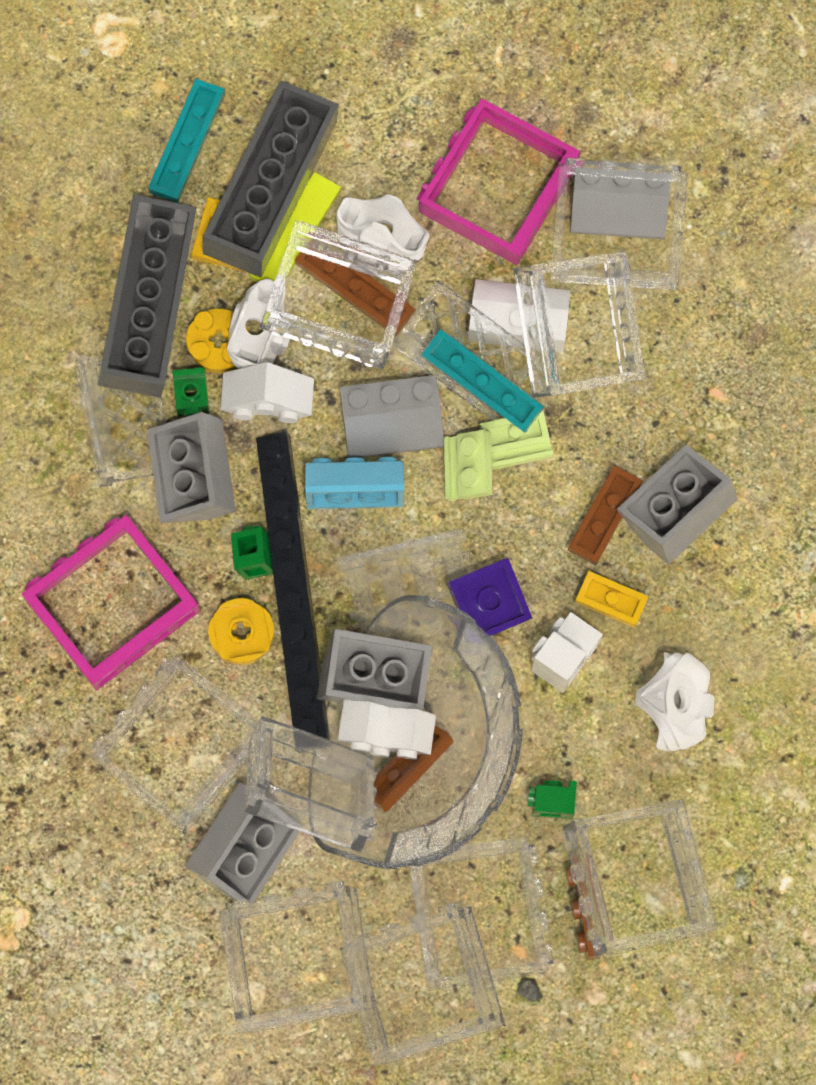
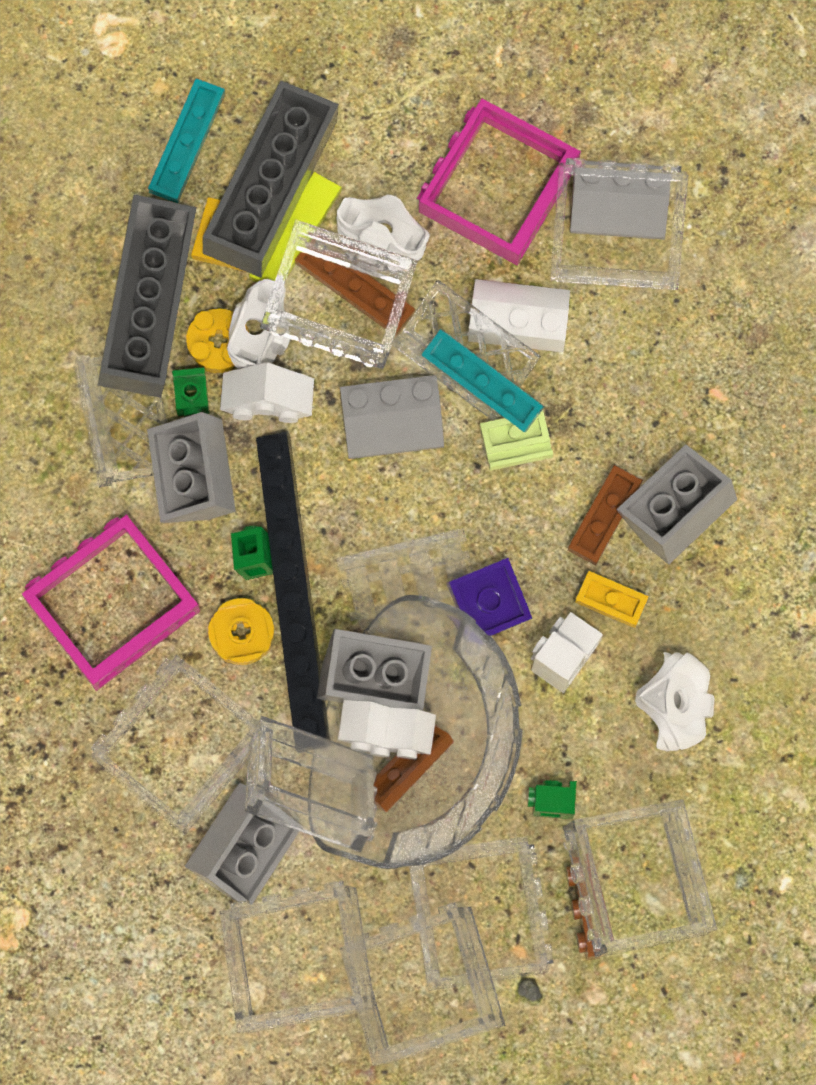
(354, 483): medium azure slope -> none
(468, 465): yellowish green plate -> none
(538, 327): clear window -> none

